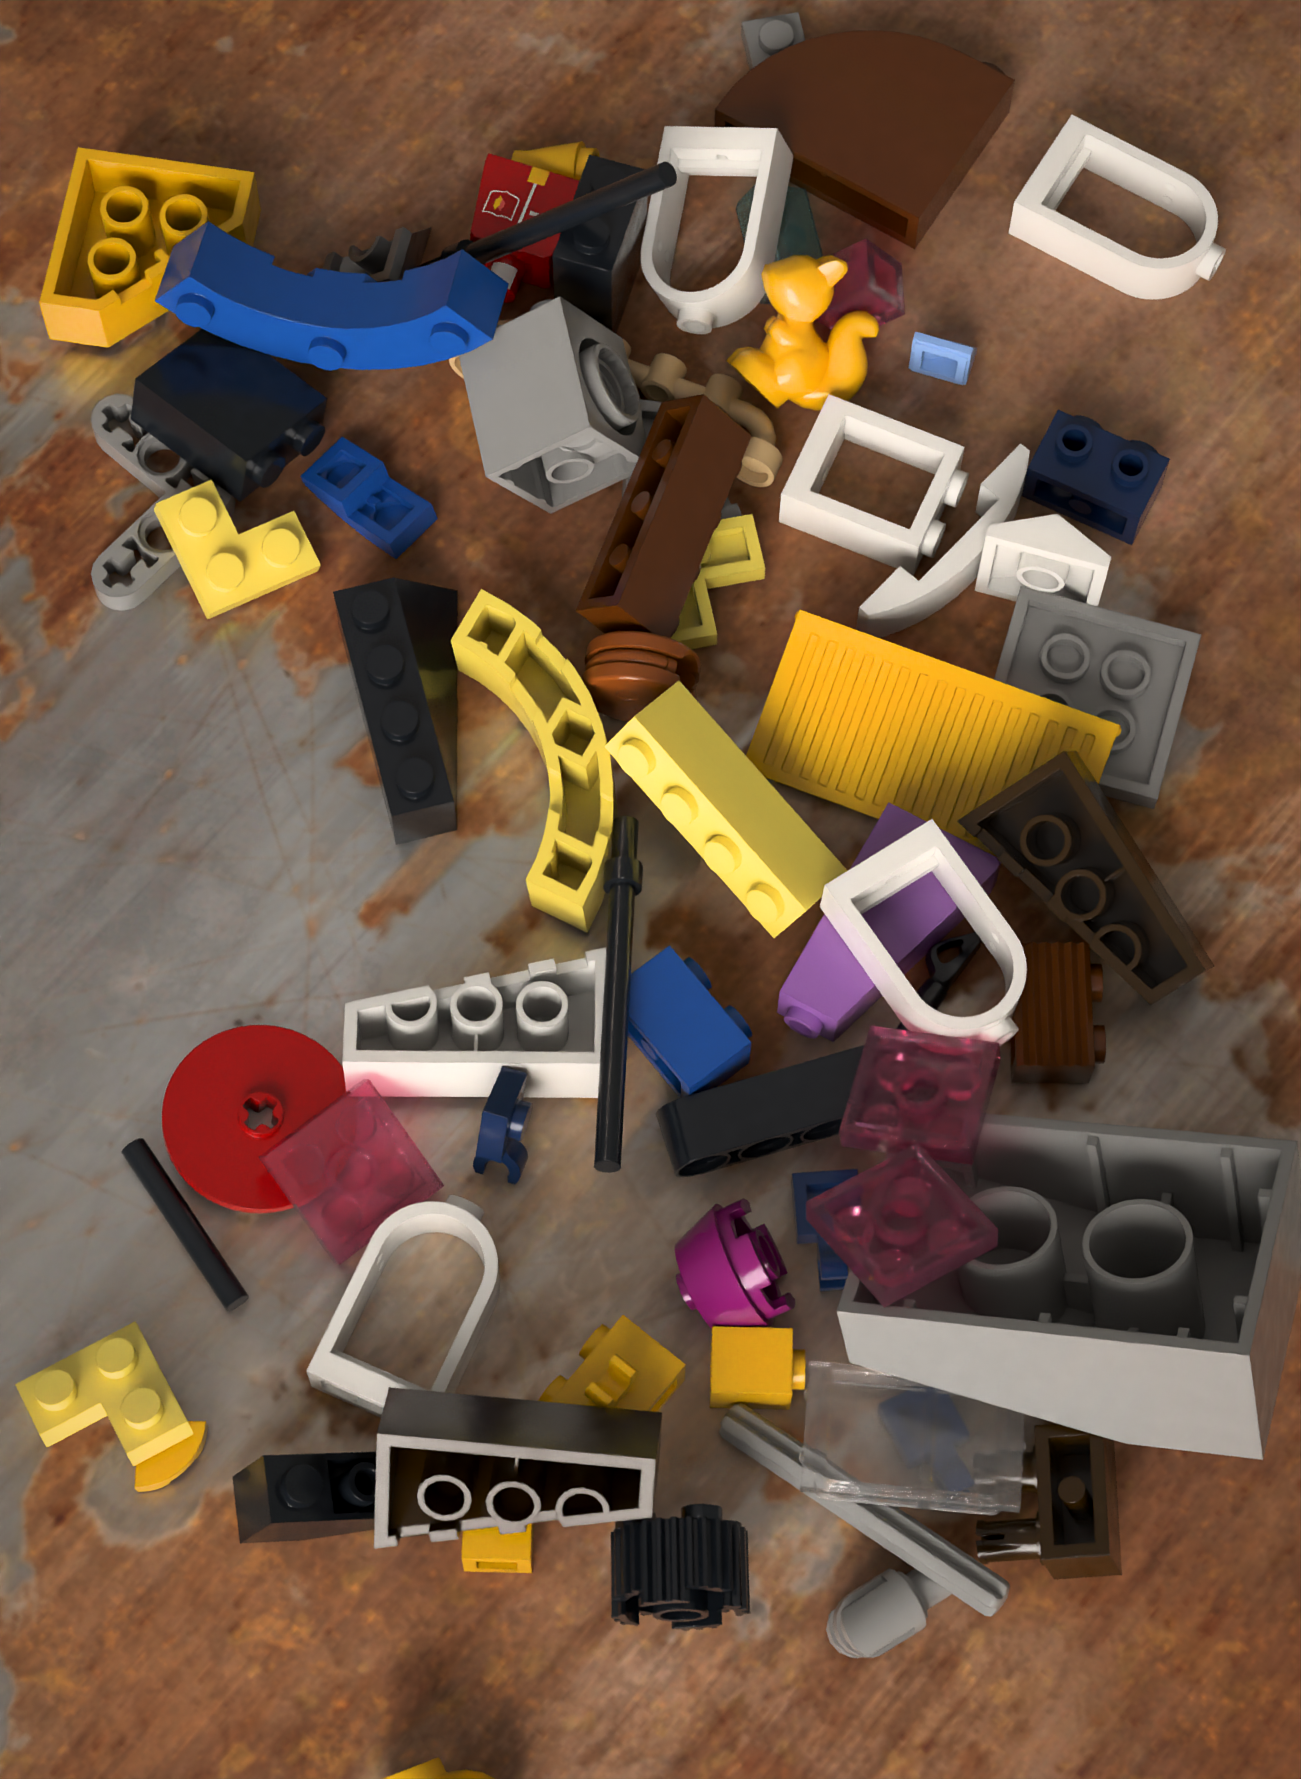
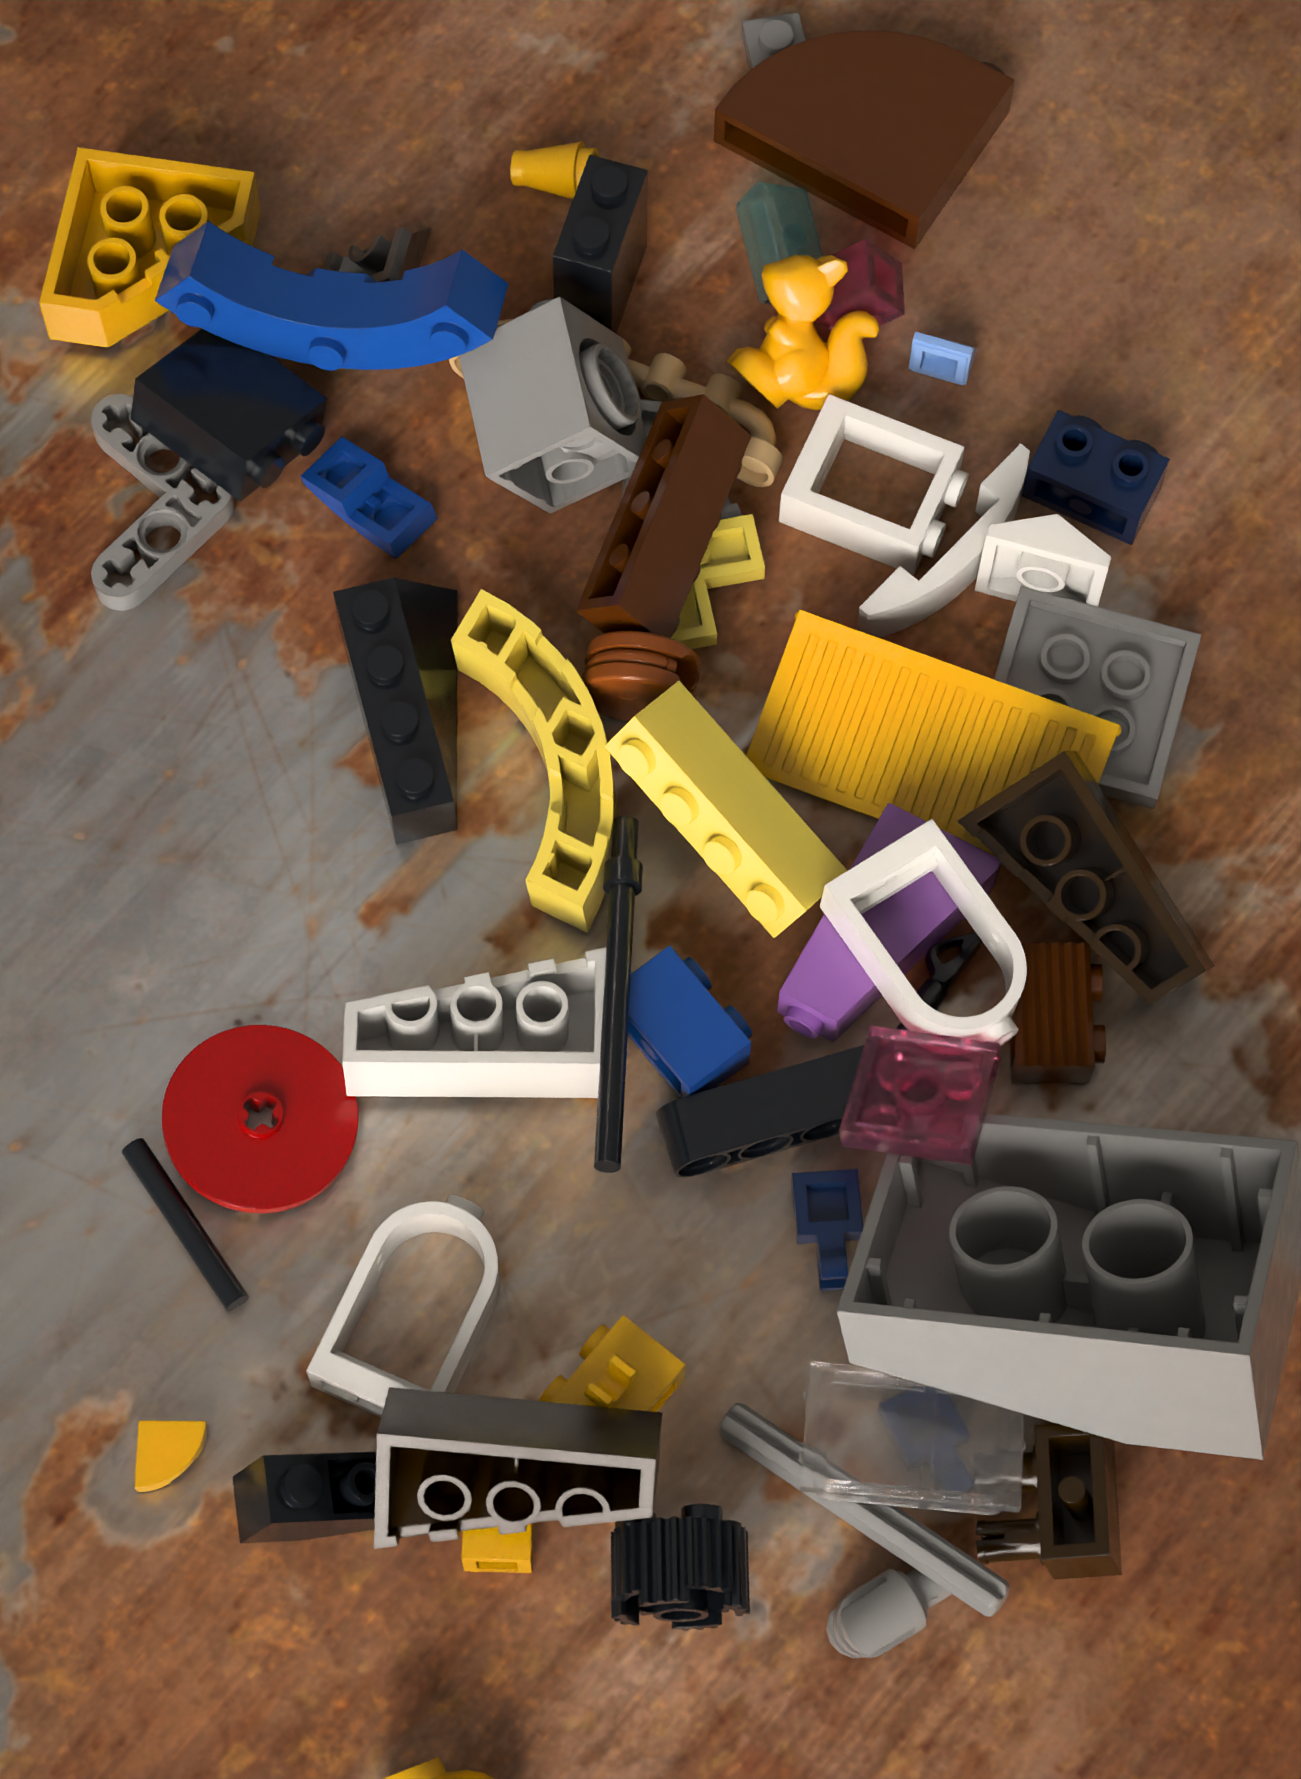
(112, 1380): light yellow plate -> none
(227, 565): light yellow plate -> none
(350, 1170): clear pink plate -> none
(504, 1125): dark blue plate -> none
(508, 196): red torso -> none
(566, 215): black bar -> none
(717, 153): white window -> none
(731, 1269): magenta cone -> none
(754, 1367): yellow brick -> none
(901, 1224): clear pink plate -> none
(1089, 147): white window -> none

